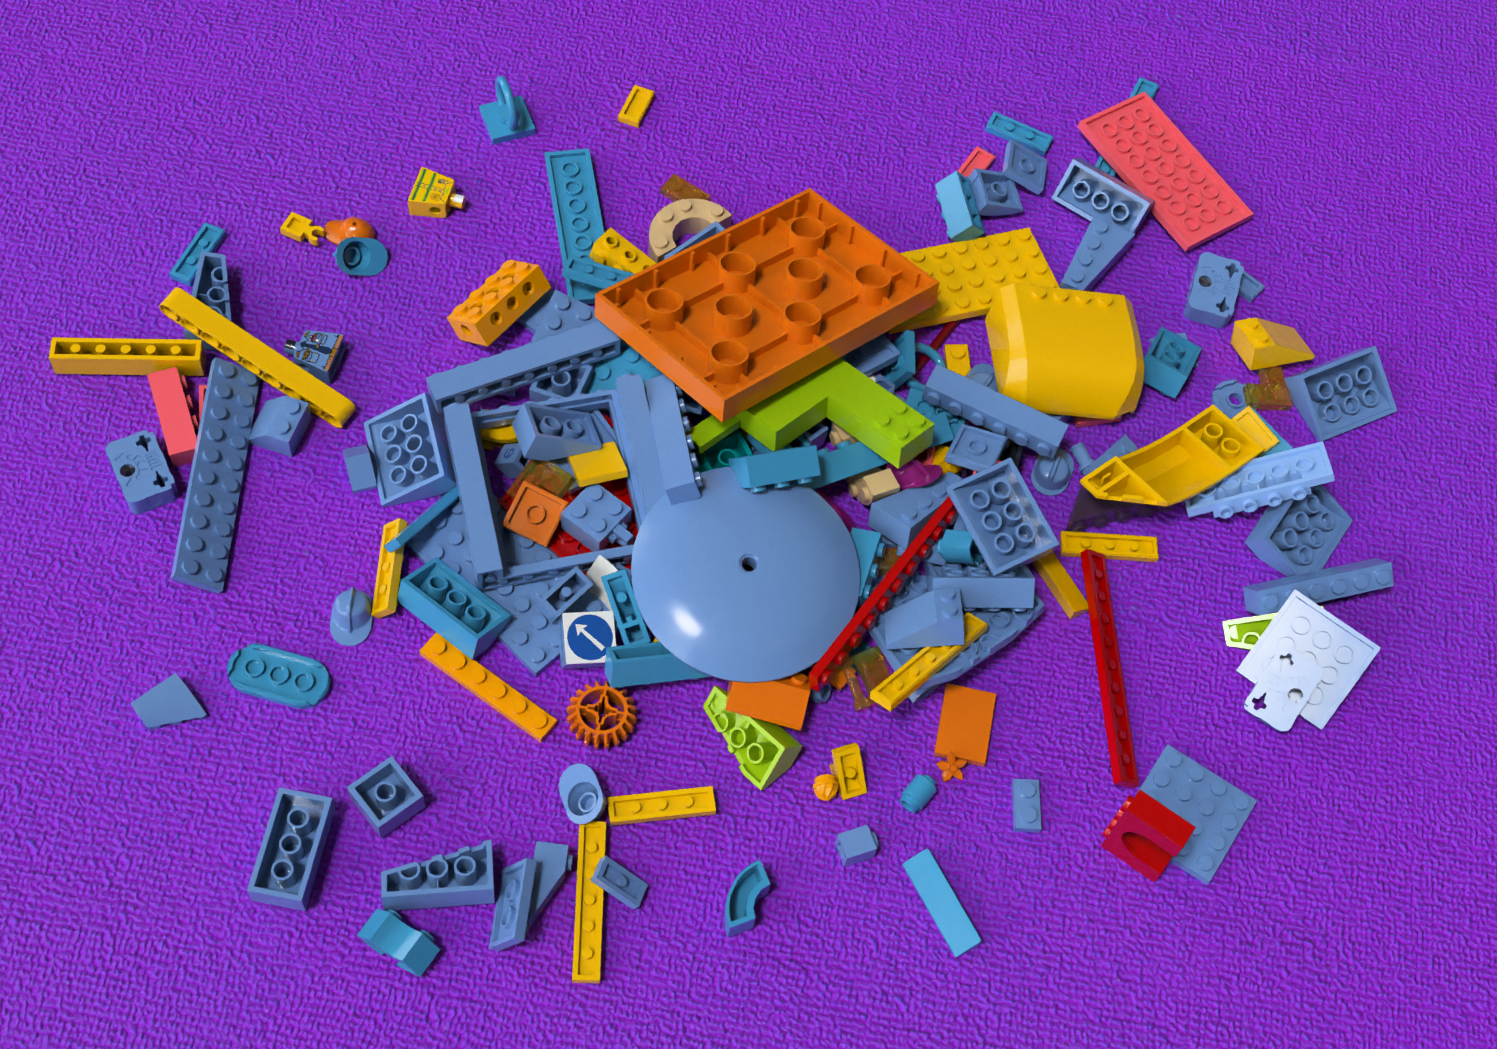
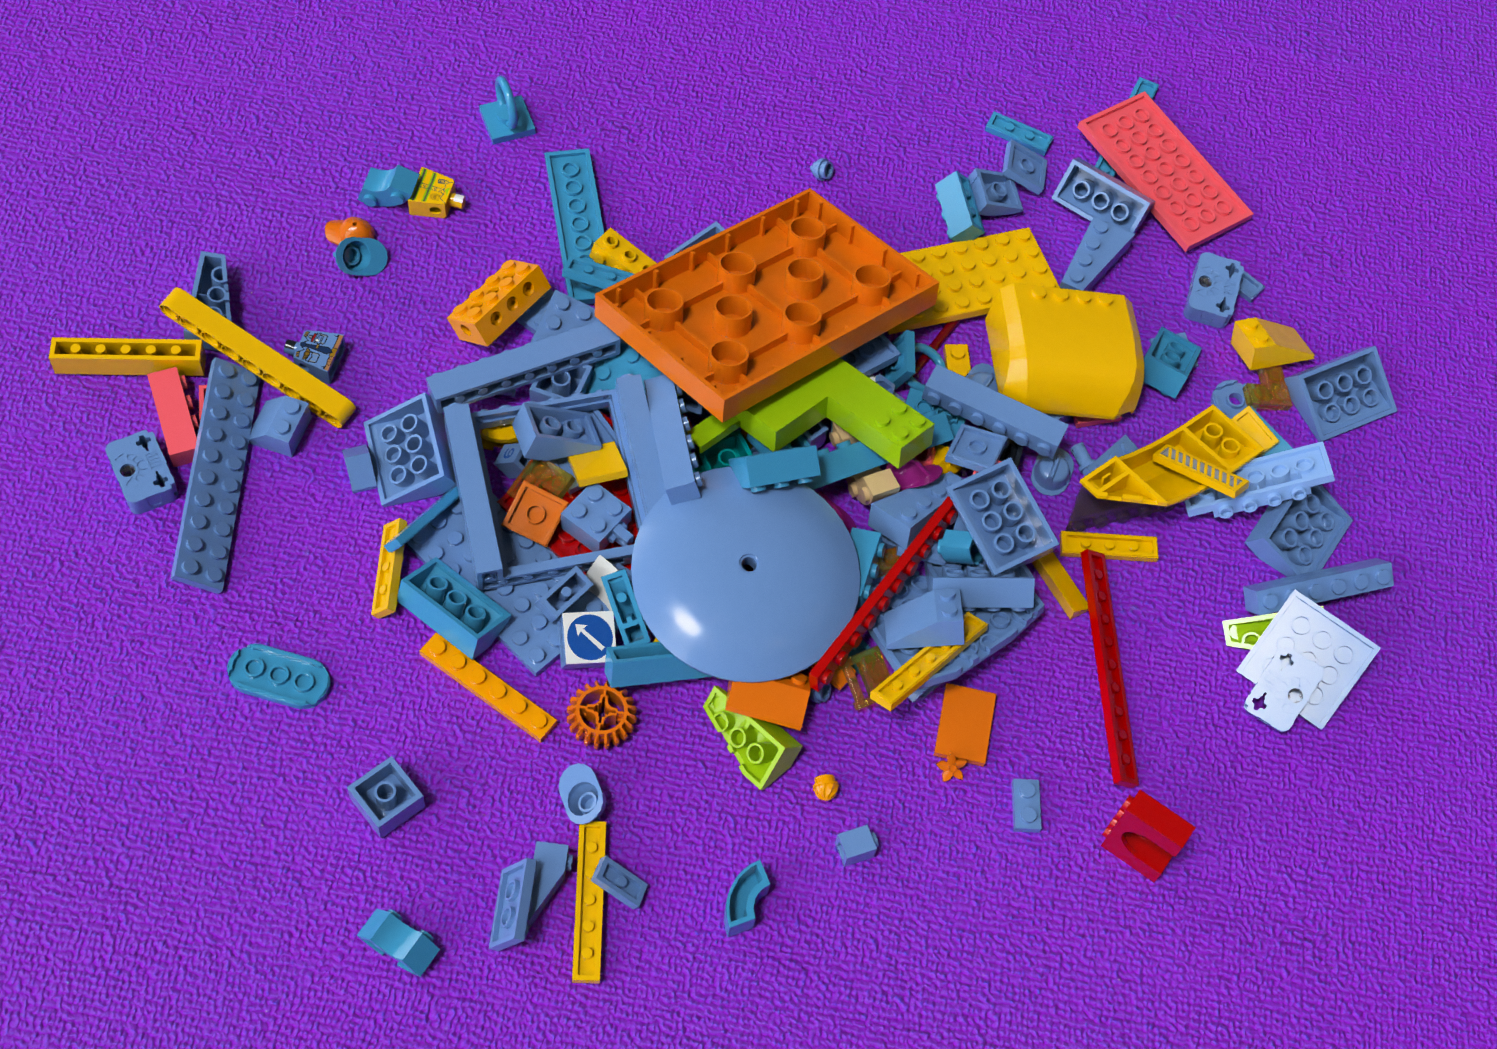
(167, 704): medium blue slope -> none
(207, 240): dark azure tile -> none
(291, 849): medium blue brick -> none
(300, 227): yellow plate -> none
(351, 617): medium blue piece -> none
(388, 186): none -> dark azure brick
(442, 881): medium blue wedge -> none
(636, 106): yellow tile -> none
(661, 805): yellow plate -> none
(677, 189): clear yellow plate -> none
(683, 218): tan brick -> none
(822, 169): none -> medium blue plate
(848, 771): yellow slope -> none
(918, 793): dark azure brick -> none
(942, 903): dark azure slope -> none
(978, 159): coral tile -> none
(1200, 471): none -> yellow tile
(1203, 801): medium blue plate -> none

